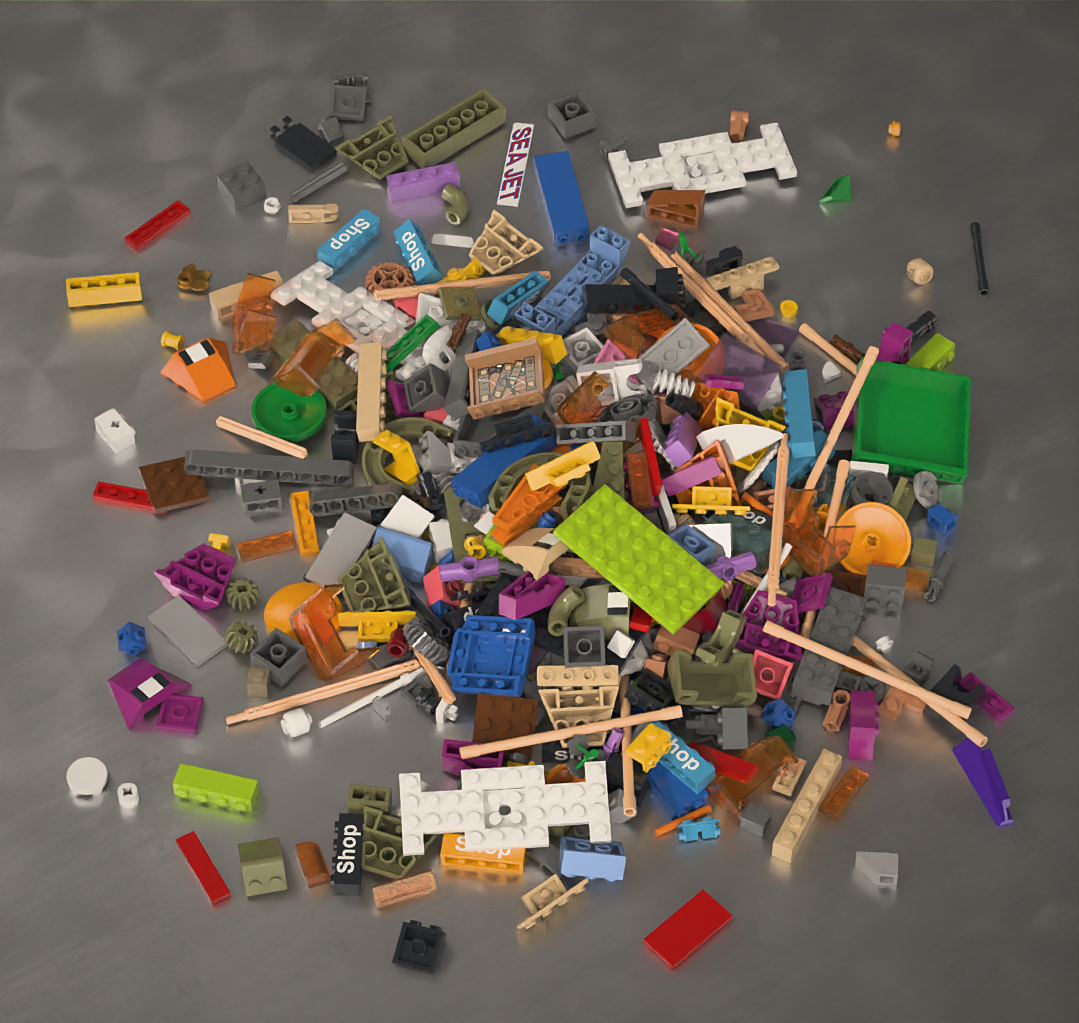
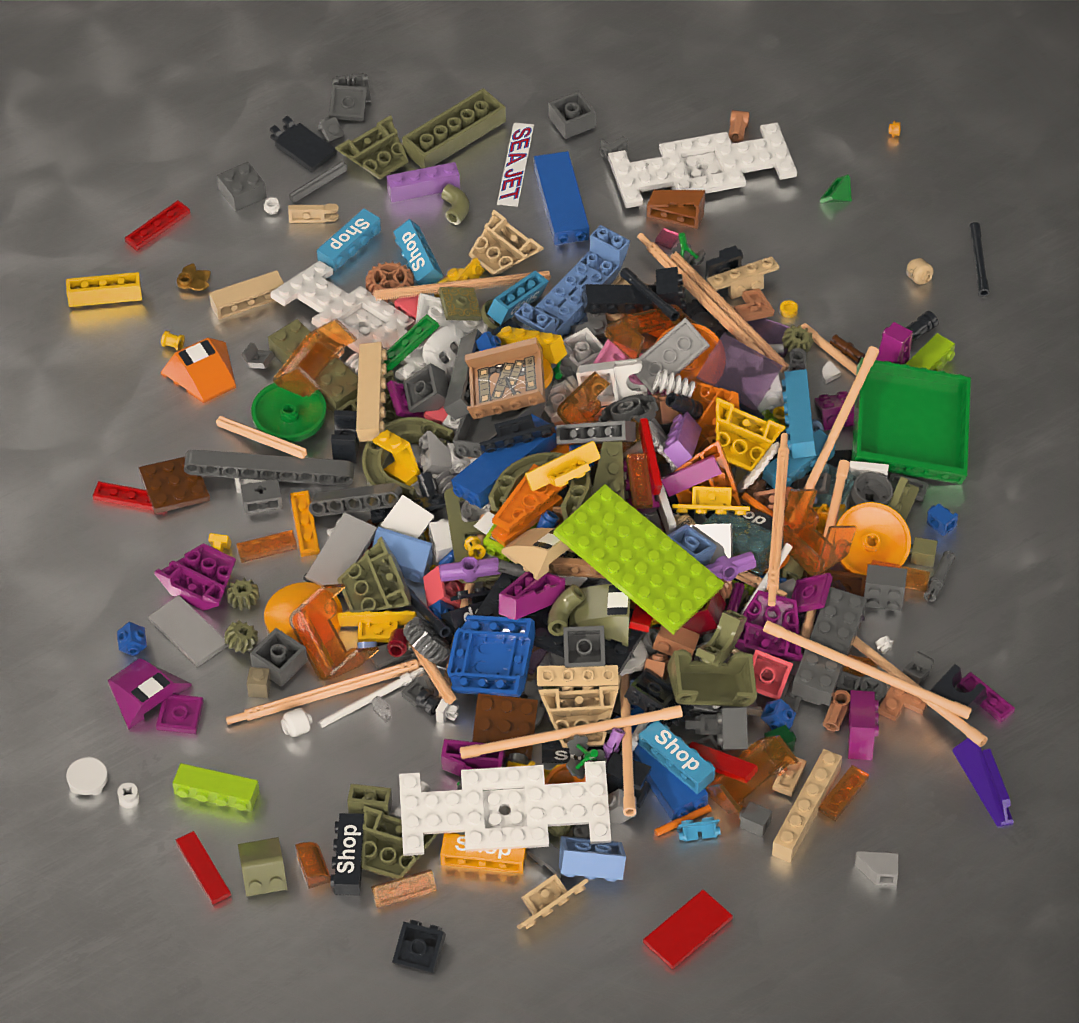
(115, 430): white brick -> none
(250, 322): clear orange windscreen -> none
(452, 240): white sticker -> none
(459, 330): reddish brown pin -> none
(621, 644): white tile -> none
(649, 746): yellow bracket -> none
(723, 381): magenta tile -> none
(739, 439): white slope -> none
(797, 338): none -> olive gear
(926, 489): light grey tile -> none

